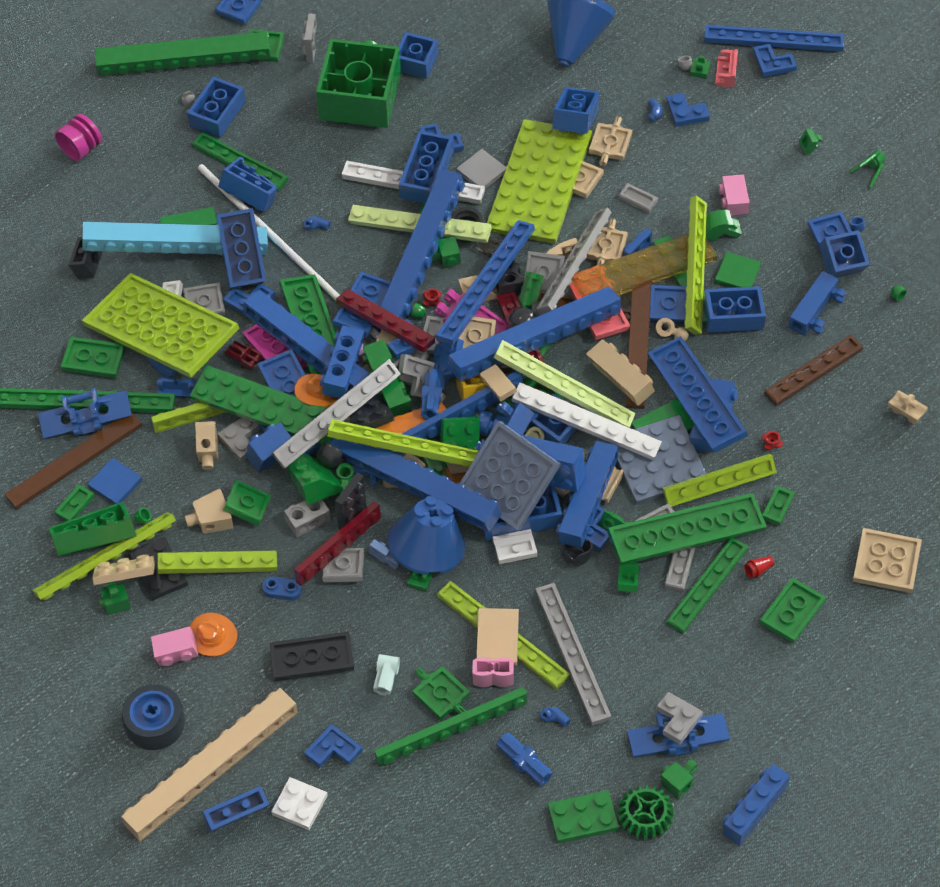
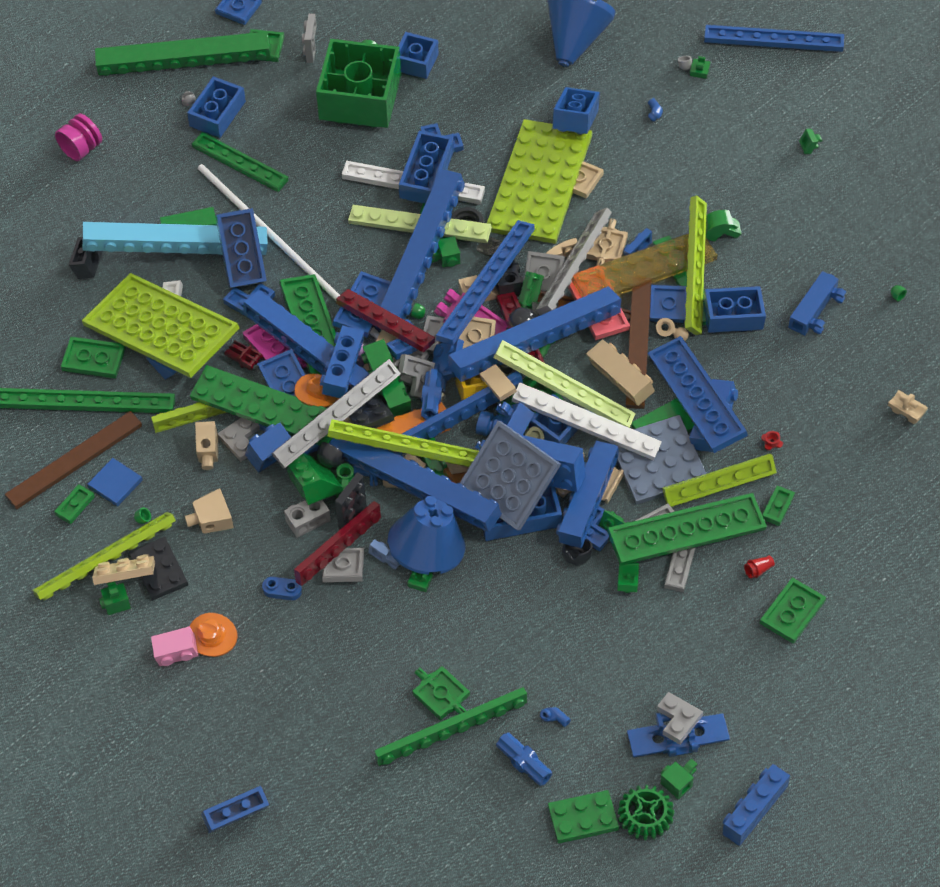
(86, 419): blue piece -> none
(93, 529): green wedge -> none
(153, 717): wheel -> none
(179, 387): blue hinge -> none
(207, 296): light grey tile -> none
(209, 764): tan brick -> none
(217, 562): lime plate -> none
(247, 185): blue wedge -> none
(247, 502): green tile -> none
(299, 803): white plate -> none
(311, 656): black plate -> none
(315, 222): blue arm -> none
(333, 742): blue plate -> none
(386, 670): light aqua piece -> none
(431, 293): red plate -> none
(460, 431): green plate -> none
(481, 169): light grey tile -> none
(493, 672): bright pink brick -> none
(497, 633): tan tile -> none
(515, 546): white plate -> none
(527, 652): lime tile -> none
(573, 654): light grey plate -> none
(610, 141): tan plate -> none
(638, 198): light grey tile -> none
(684, 114): blue plate -> none
(707, 585): green tile -> none
(726, 68): coral hinge -> none
(734, 194): bright pink brick -> none
(737, 271): green tile -> none
(771, 64): blue plate -> none
(813, 370): reddish brown tile -> none
(828, 226): blue plate -> none
(844, 254): blue brick -> none
(857, 223): blue hinge -> none
(875, 160): green plant -> none
(887, 560): tan plate -> none

